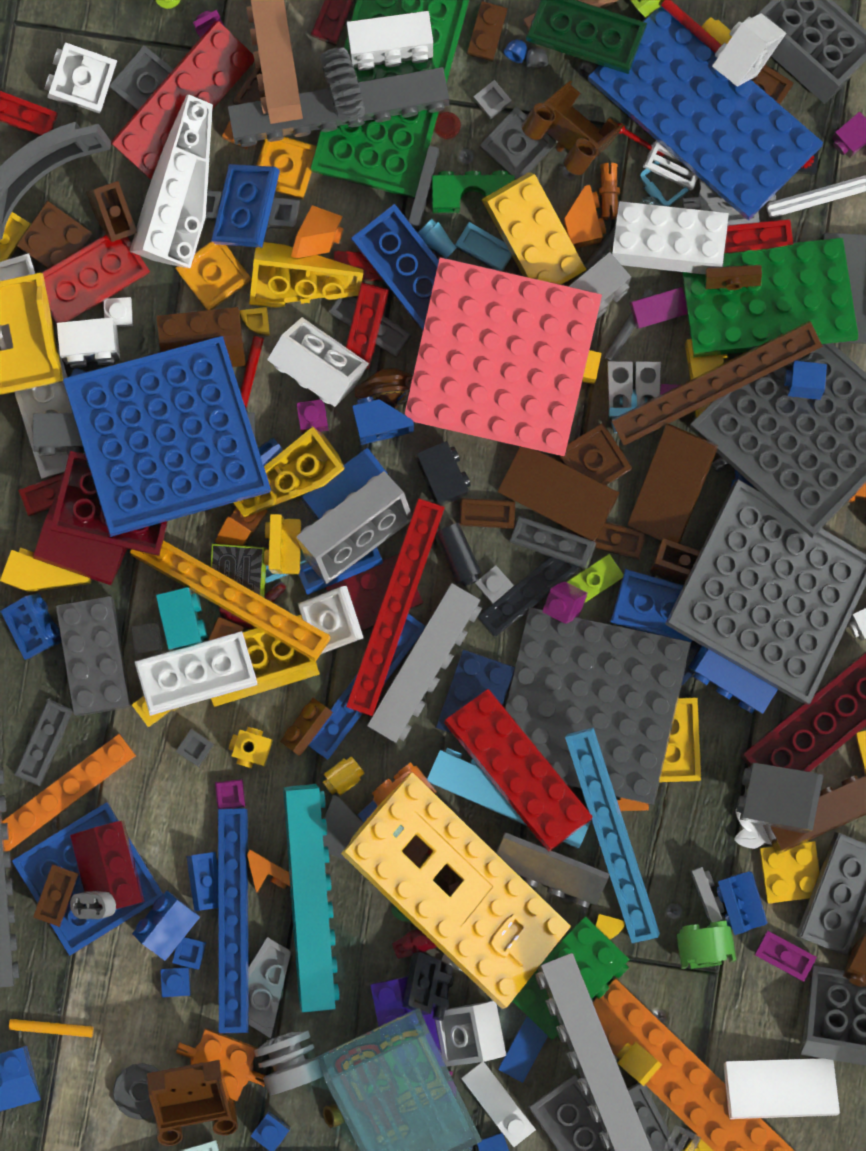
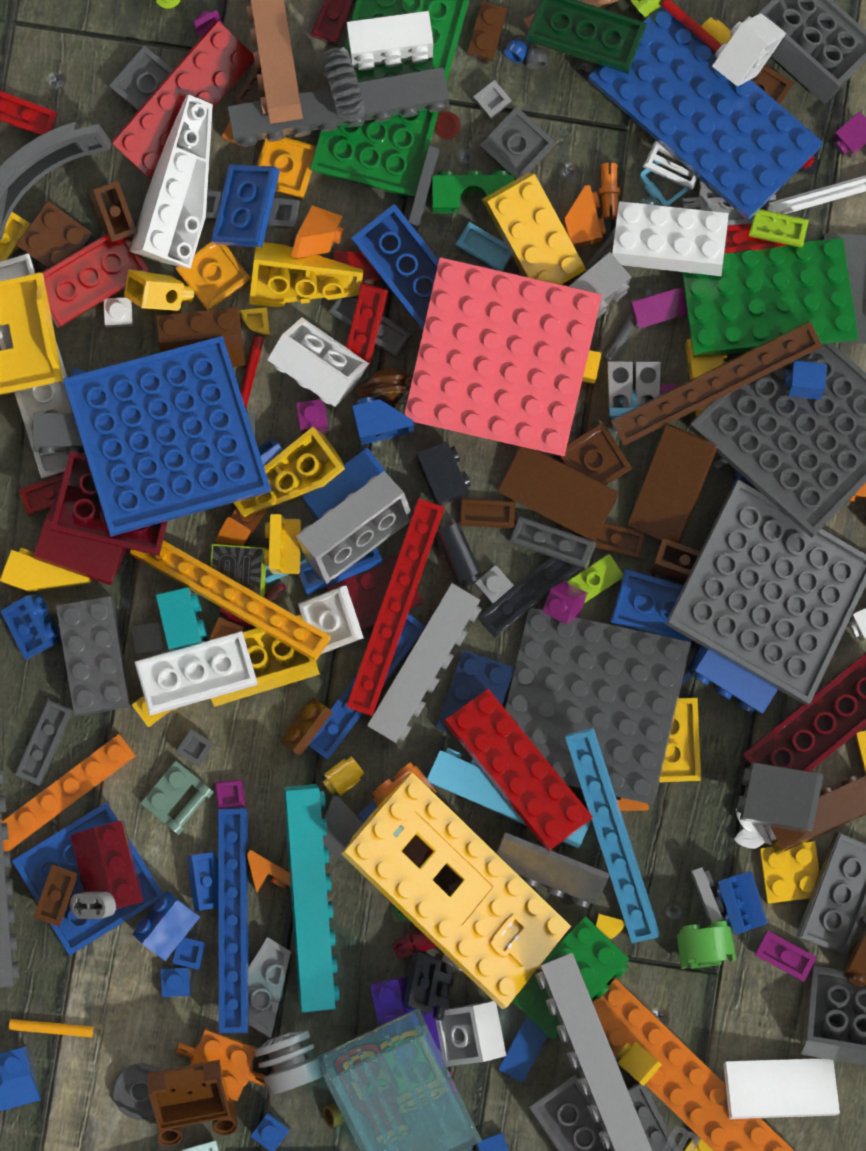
(80, 77): white plate -> none
(88, 342): white brick -> none
(156, 291): none -> yellow torso
(170, 791): none -> sand green plate
(261, 747): yellow brick -> none
(436, 238): medium azure cone -> none
(498, 1104): white slope -> none
(570, 129): reddish brown piece -> none
(638, 139): red hinge -> none
(733, 277): reddish brown plate -> none
(779, 228): none -> lime plate

